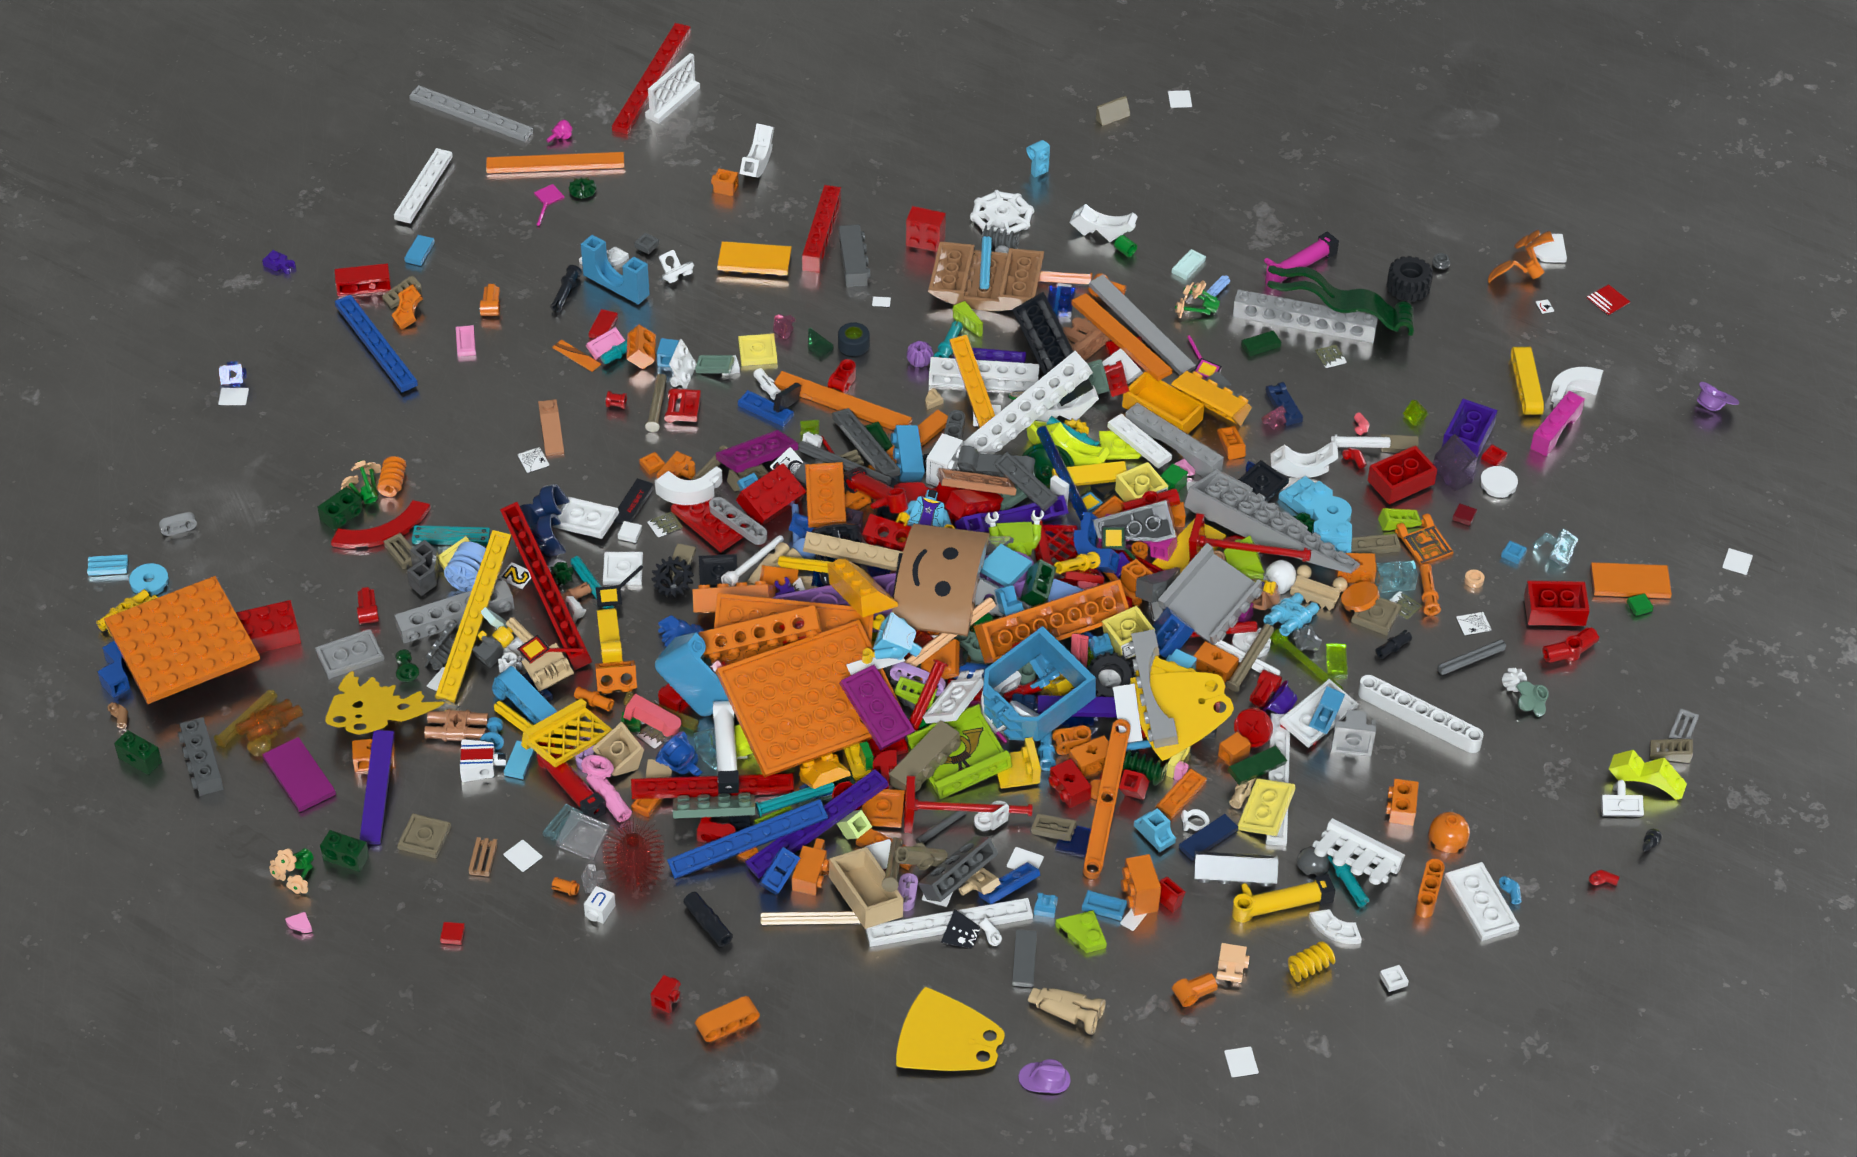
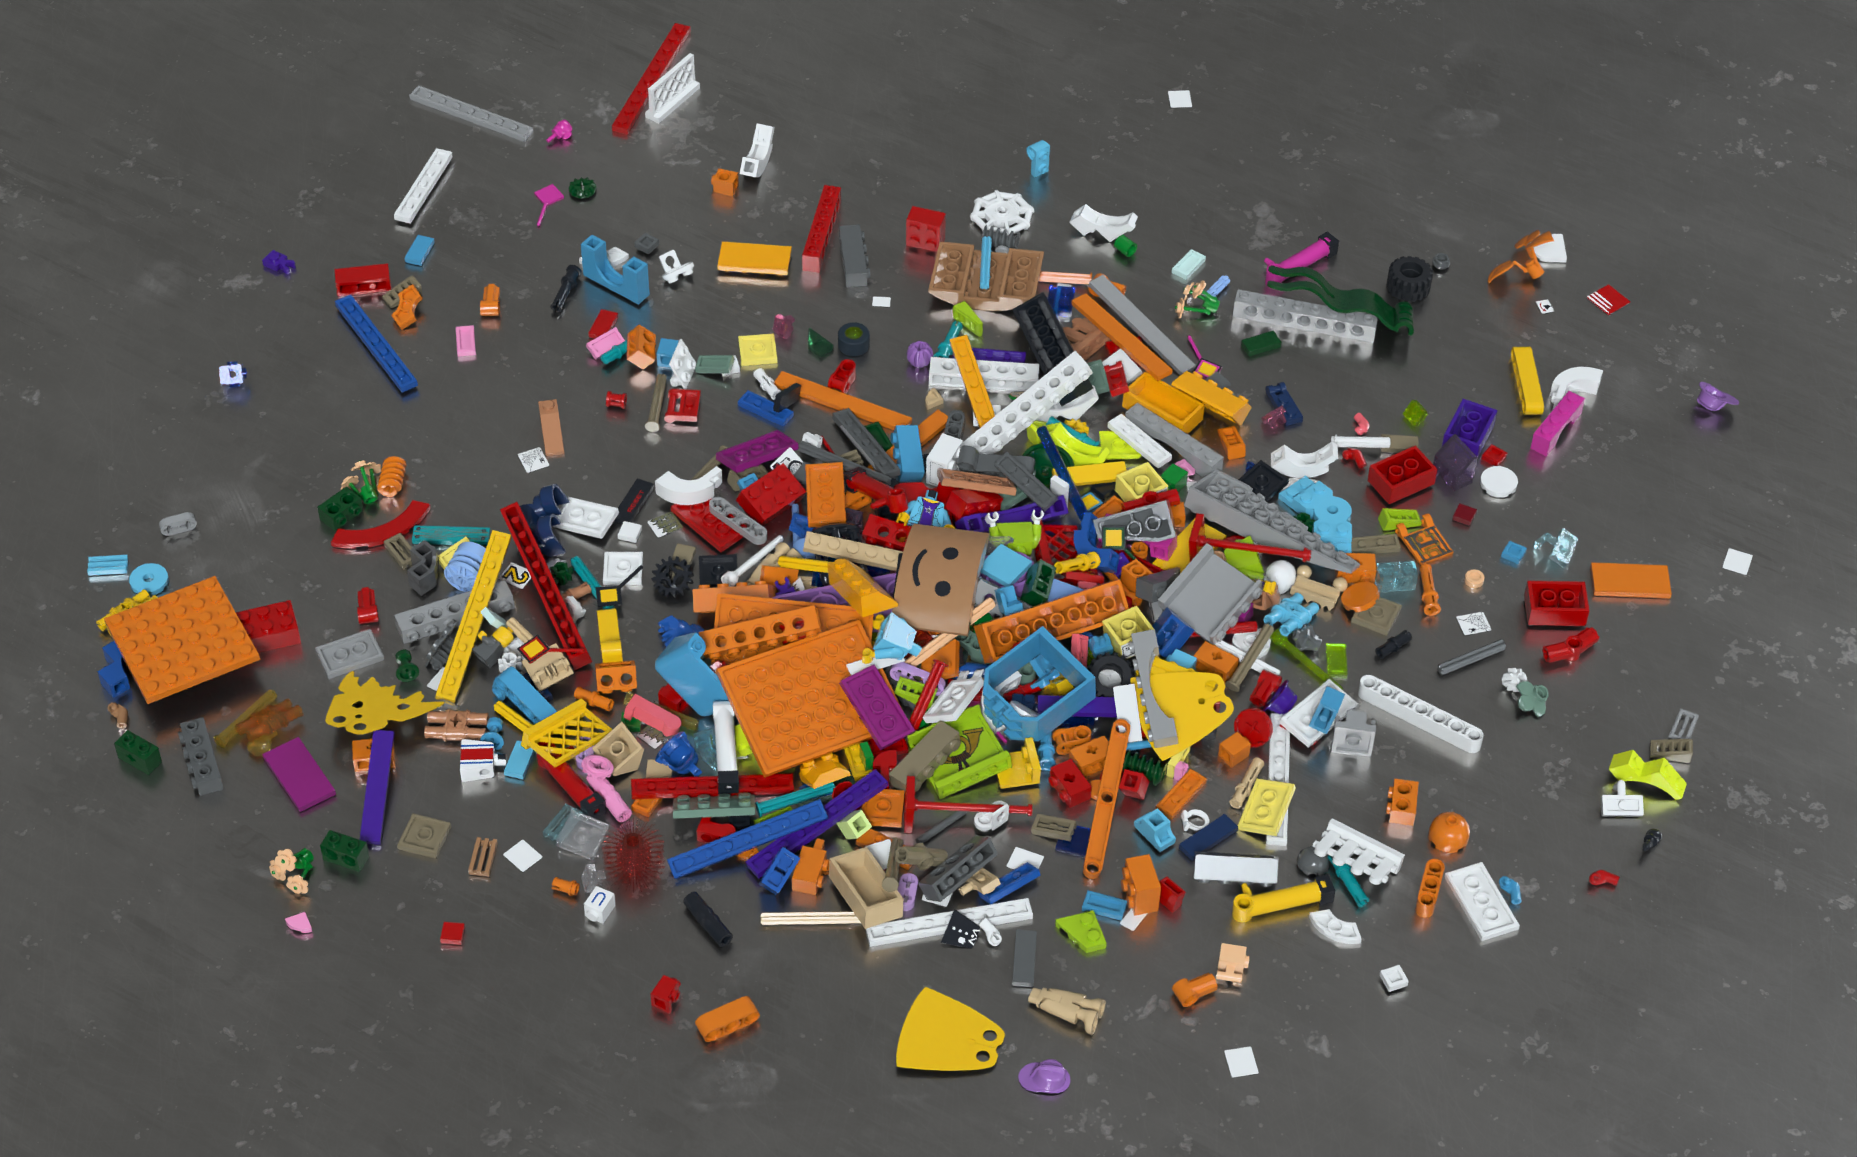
(233, 396): white sticker -> none
(555, 162): orange tile -> none
(576, 355): orange sticker -> none
(652, 463): orange tile -> none
(678, 466): orange plate -> none
(809, 426): clear neon green tile -> none
(1045, 905): dark azure tile -> none
(1112, 111): slope -> none
(1257, 765): dark green tile -> none
(1309, 960): yellow piece -> none
(1331, 356): sticker -> none
(1409, 606): sticker -> none
(1640, 604): green tile -> none

